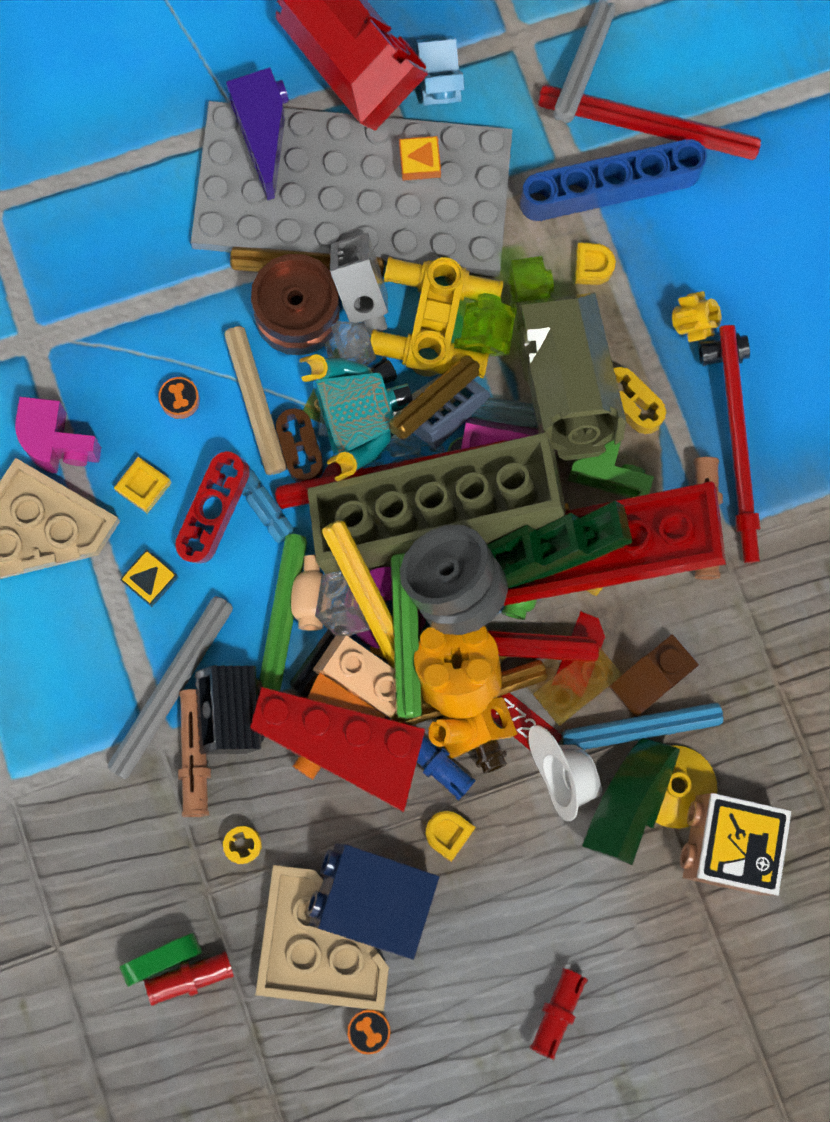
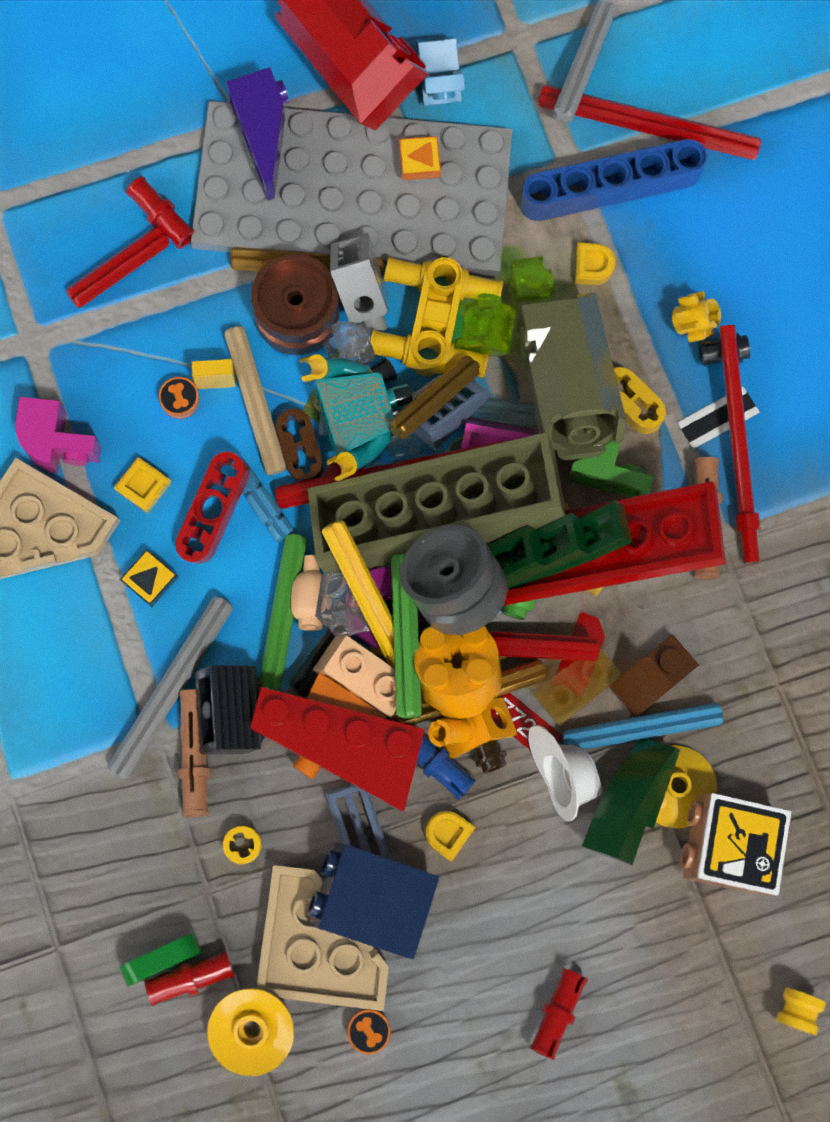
(117, 267): none -> red axle
(160, 212): none -> red pin
(213, 374): none -> yellow tile
(246, 1052): none -> yellow dish
(347, 792): none -> sand blue tile
(713, 420): none -> sticker
(800, 1011): none -> yellow wheel

